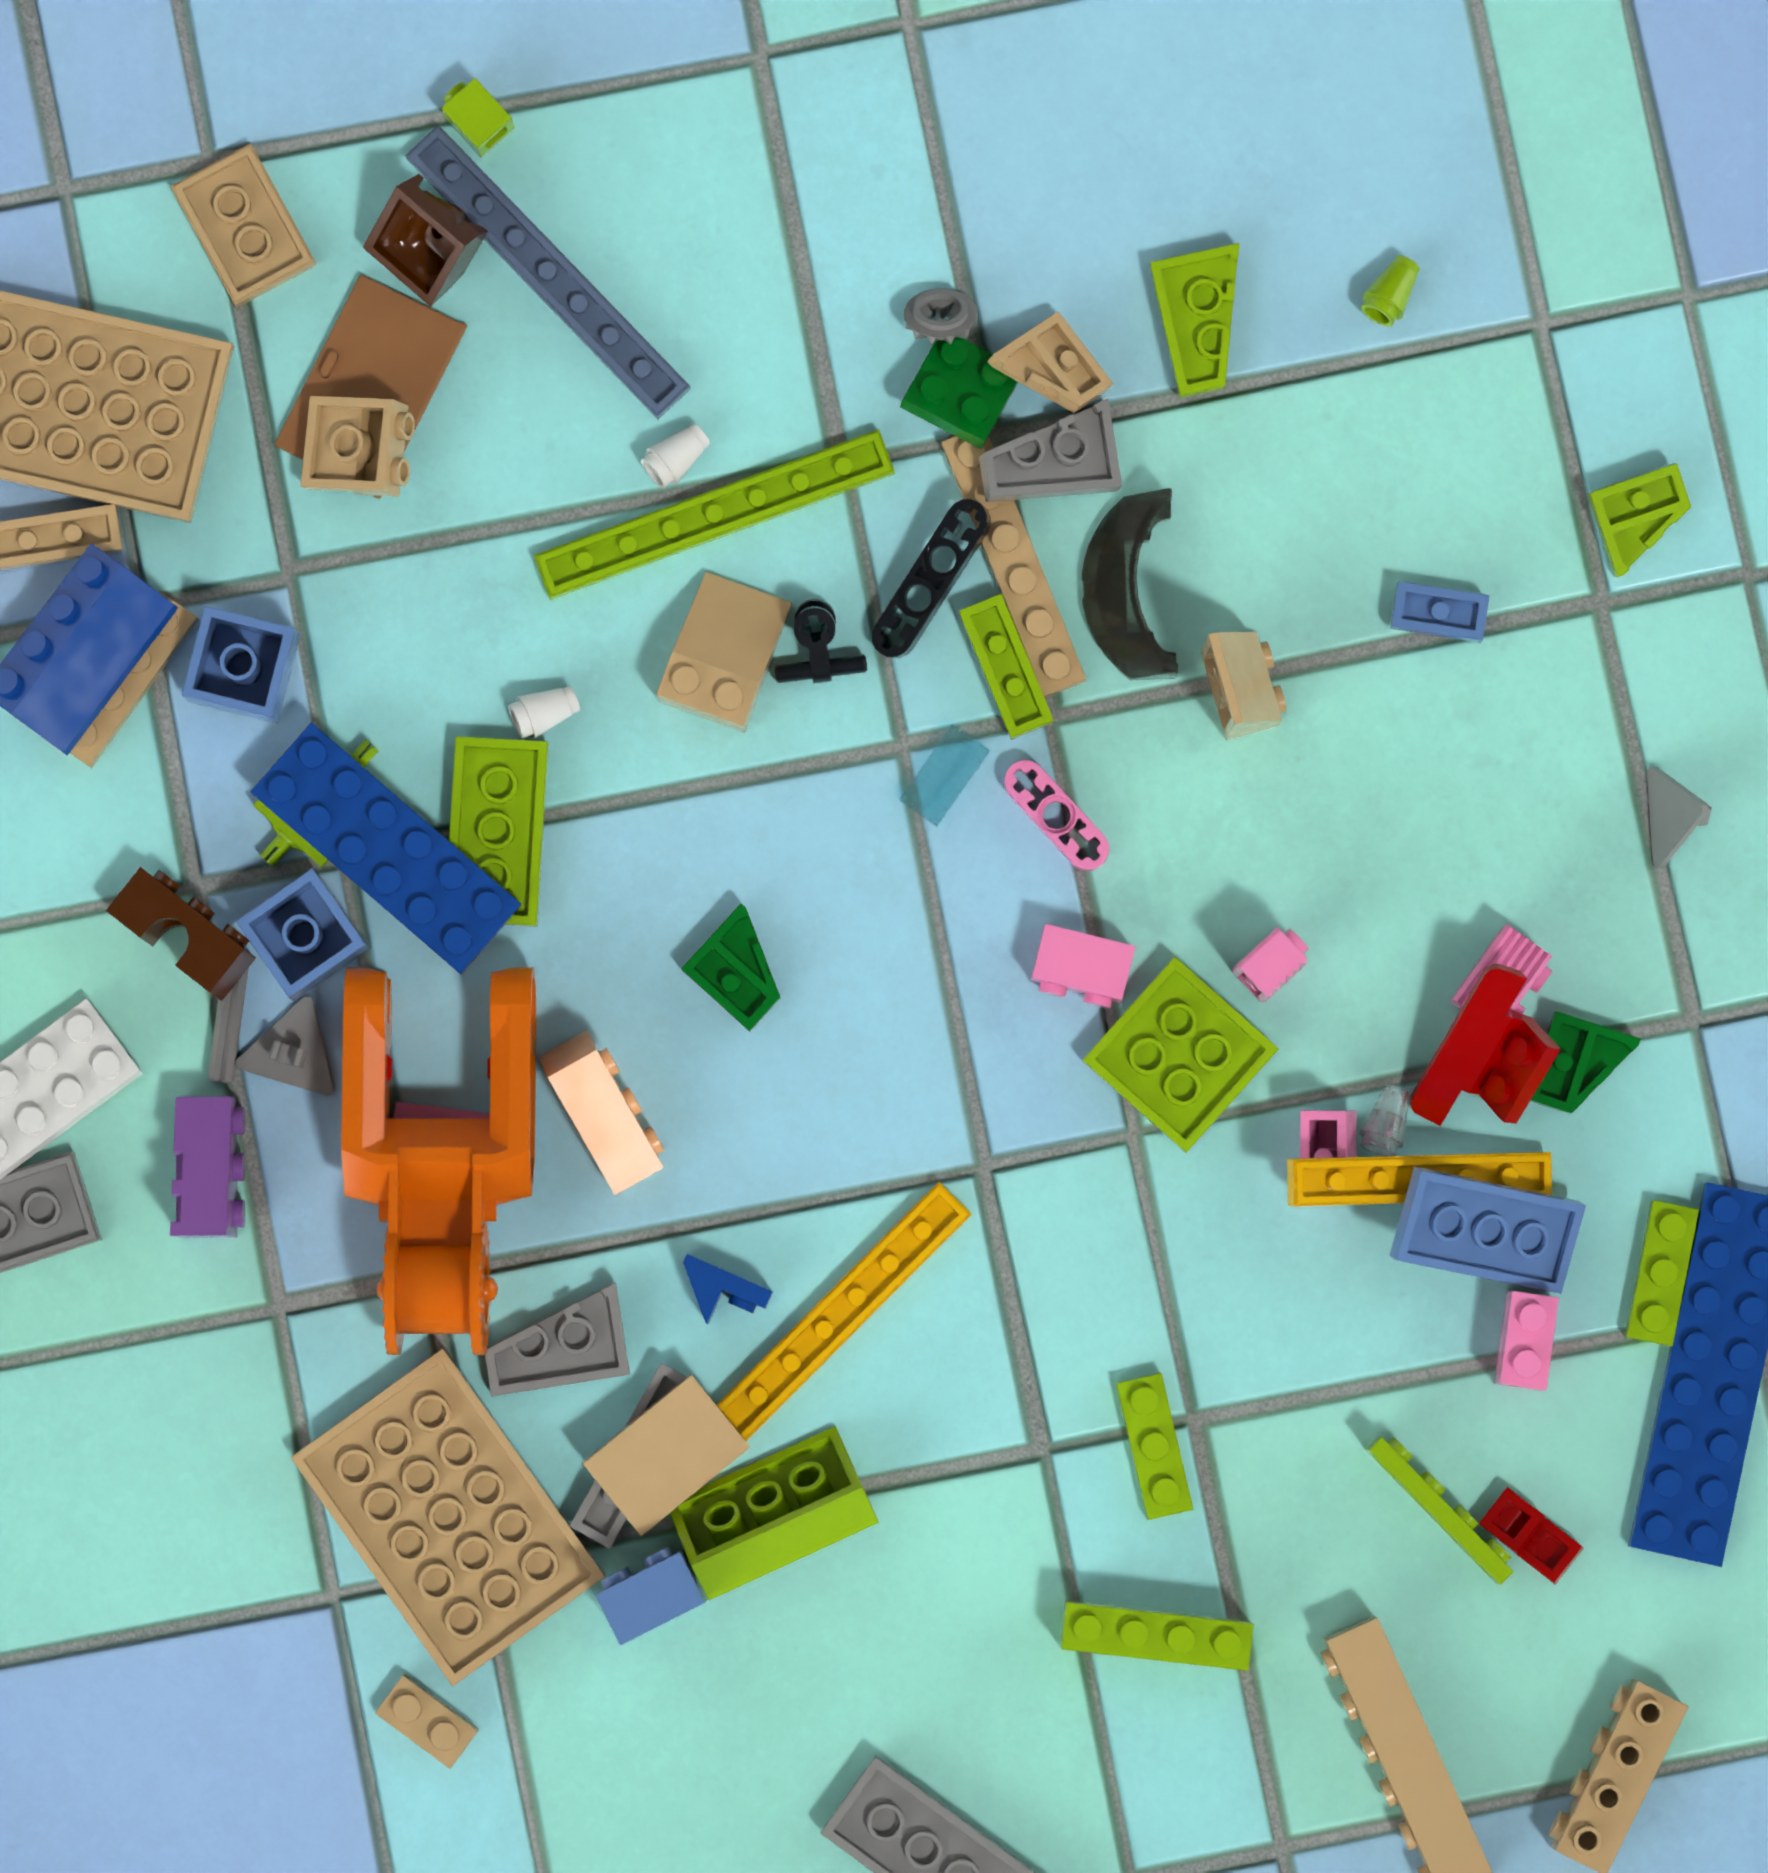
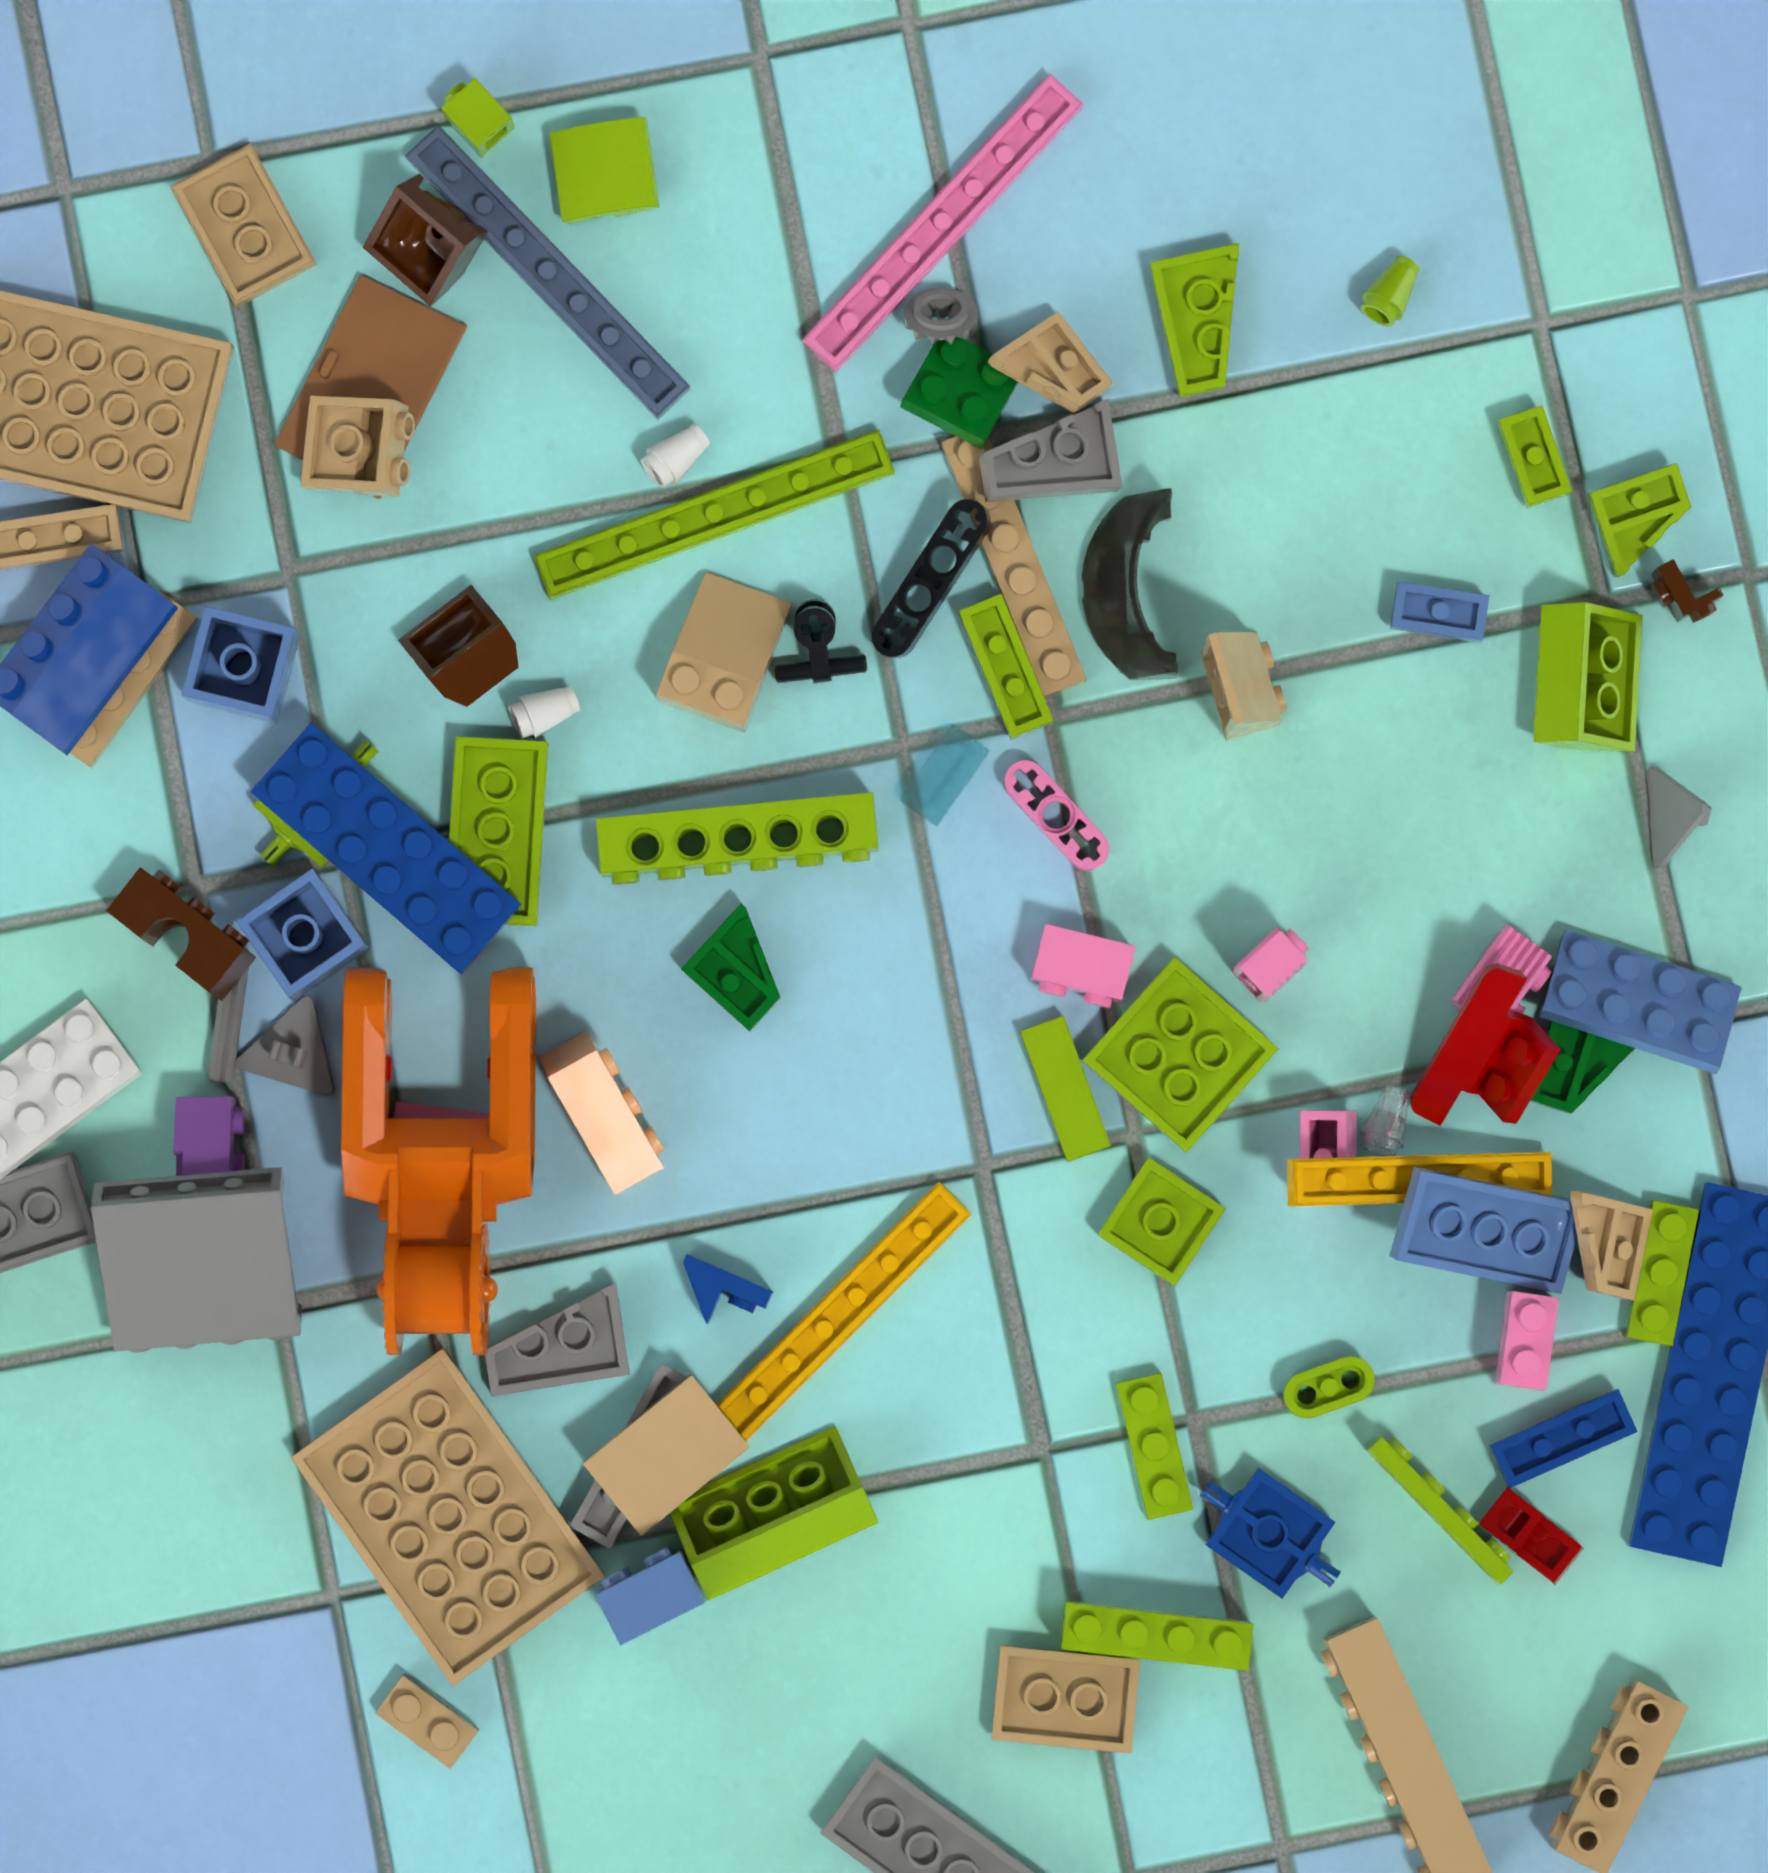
(196, 1259): none -> light grey panel
(463, 648): none -> reddish brown brick
(604, 169): none -> lime slope
(620, 833): none -> lime brick
(942, 223): none -> bright pink tile
(1065, 1088): none -> lime tile
(1065, 1699): none -> tan plate
(1161, 1221): none -> lime plate
(1270, 1533): none -> blue plate
(1328, 1387): none -> lime plate
(1534, 456): none -> lime plate
(1563, 1438): none -> blue plate
(1587, 677): none -> lime slope
(1610, 1242): none -> tan wing
(1640, 1001): none -> medium blue plate
(1674, 591): none -> reddish brown bracket

